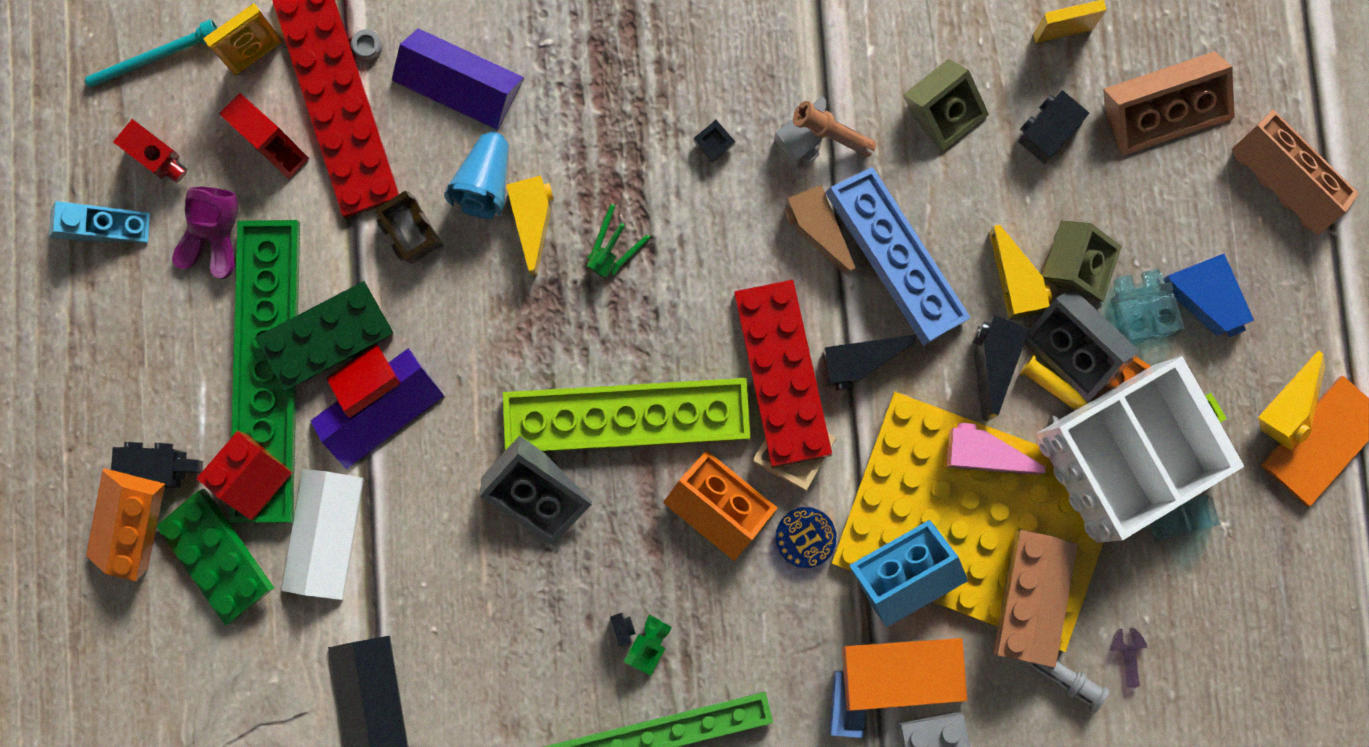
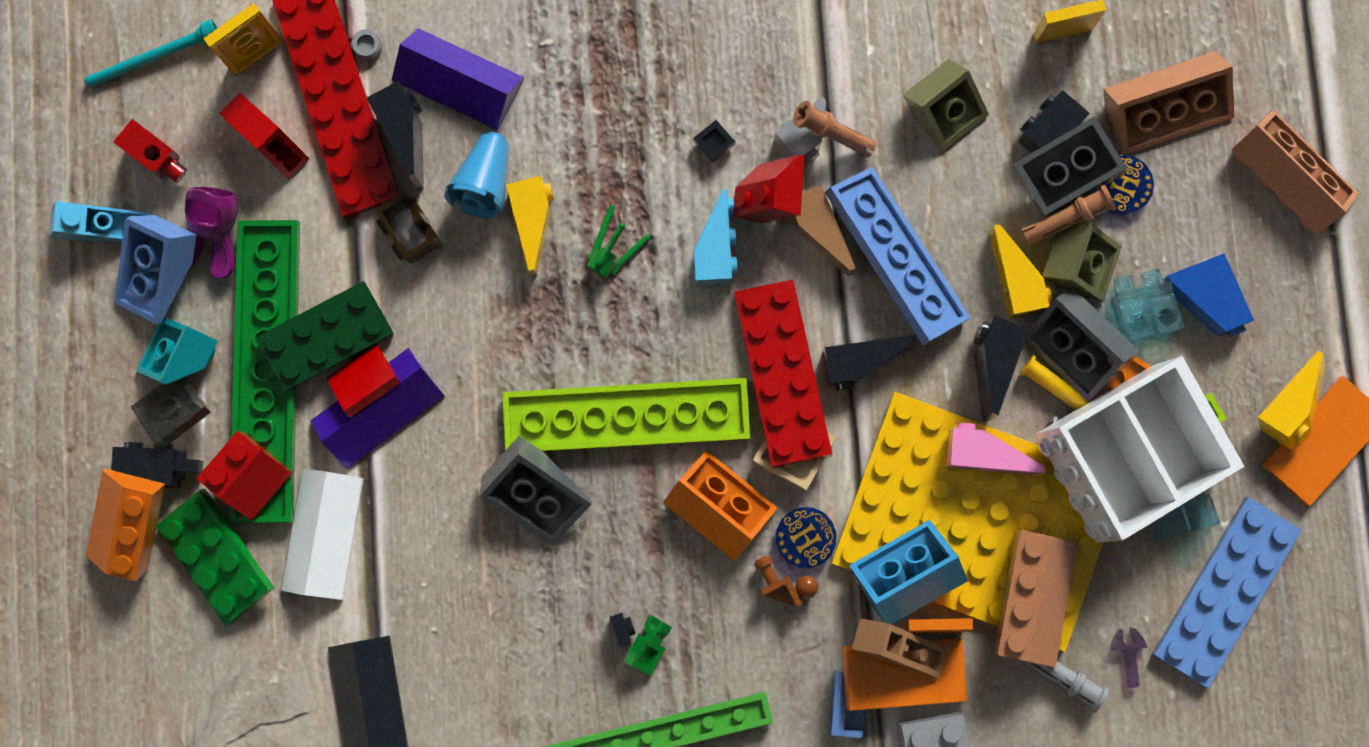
(152, 265): none -> medium blue slope
(170, 411): none -> clear smoke plate
(176, 352): none -> teal slope
(398, 115): none -> black slope
(713, 252): none -> medium azure slope
(771, 191): none -> red slope
(783, 589): none -> dark orange piece
(898, 647): none -> medium nougat slope
(938, 626): none -> orange tile
(1070, 168): none -> dark grey slope
(1082, 210): none -> nougat pin
(1133, 189): none -> clear blue tile
(1226, 592): none -> medium blue plate

